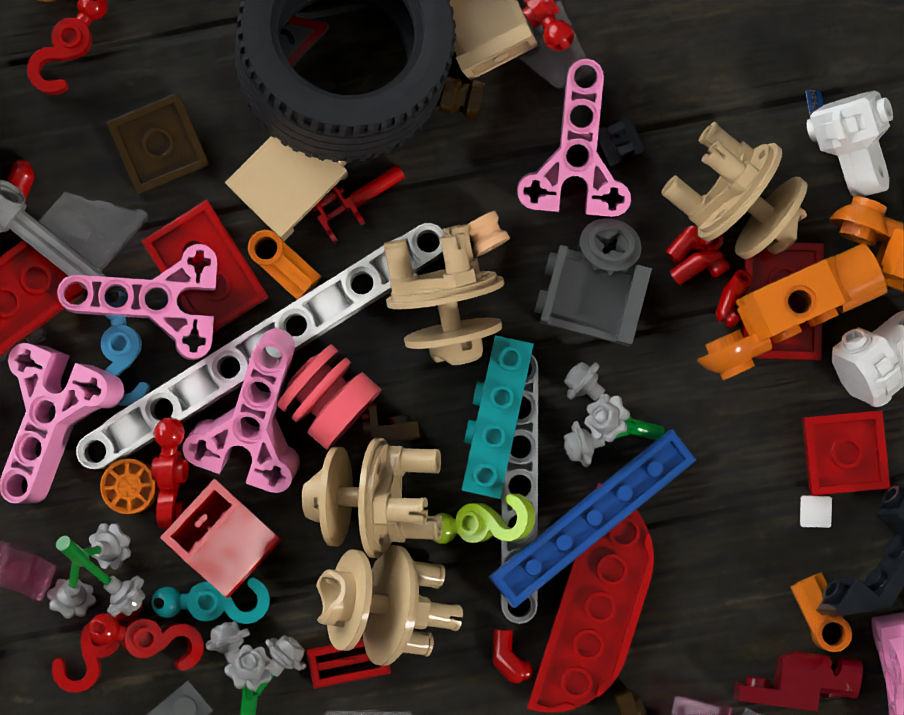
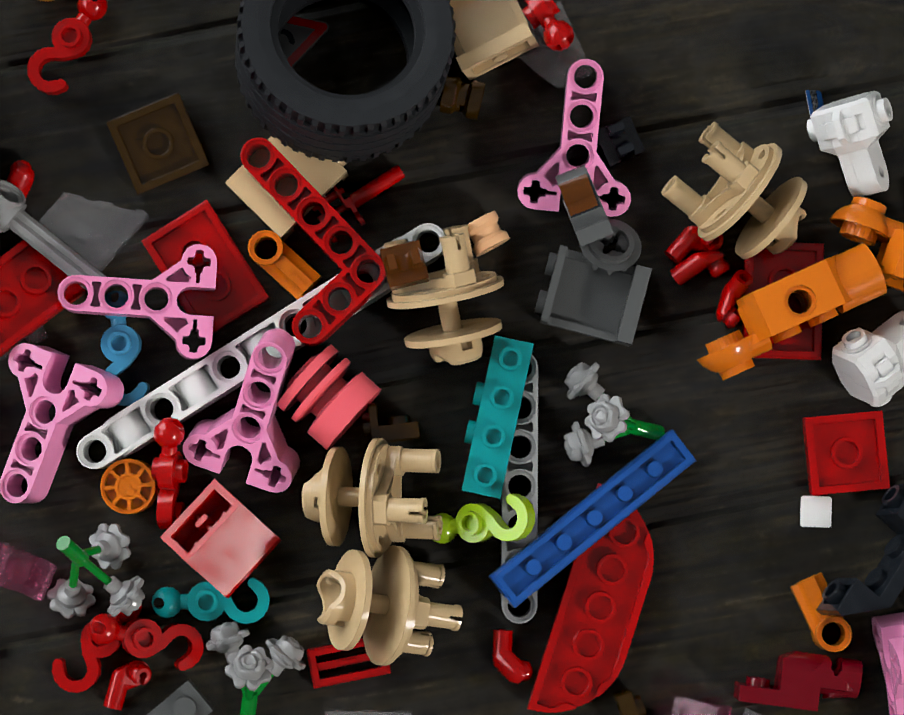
(124, 679): none -> red arm
(322, 235): none -> red beam
(404, 265): none -> reddish brown tile
(583, 206): none -> leg

